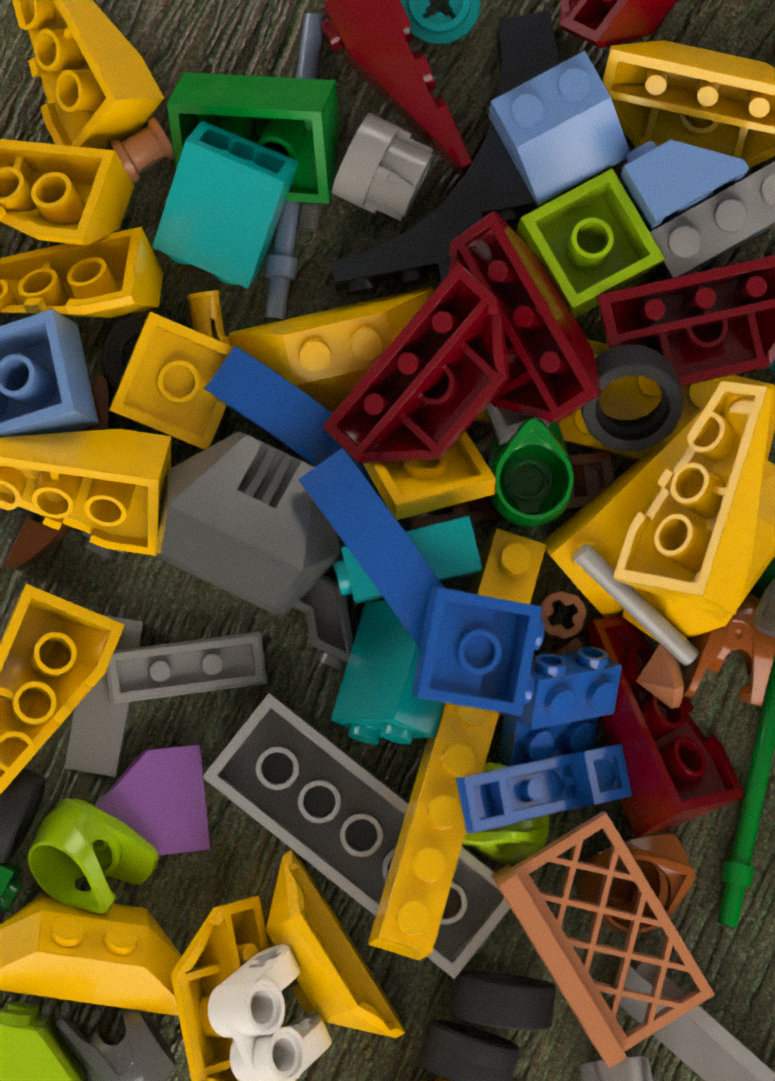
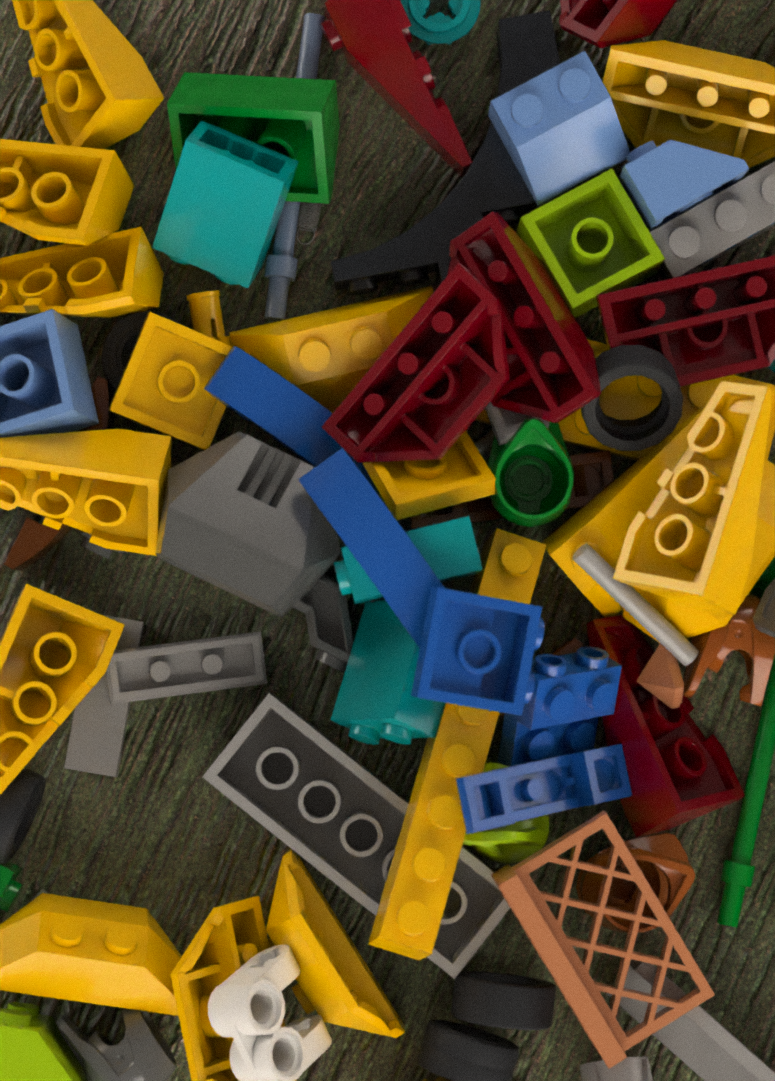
(87, 843): lime helmet -> none
(143, 149): nougat bush -> none
(163, 799): medium lavender slope -> none
(383, 168): light grey piece -> none
(576, 620): nougat bush -> none

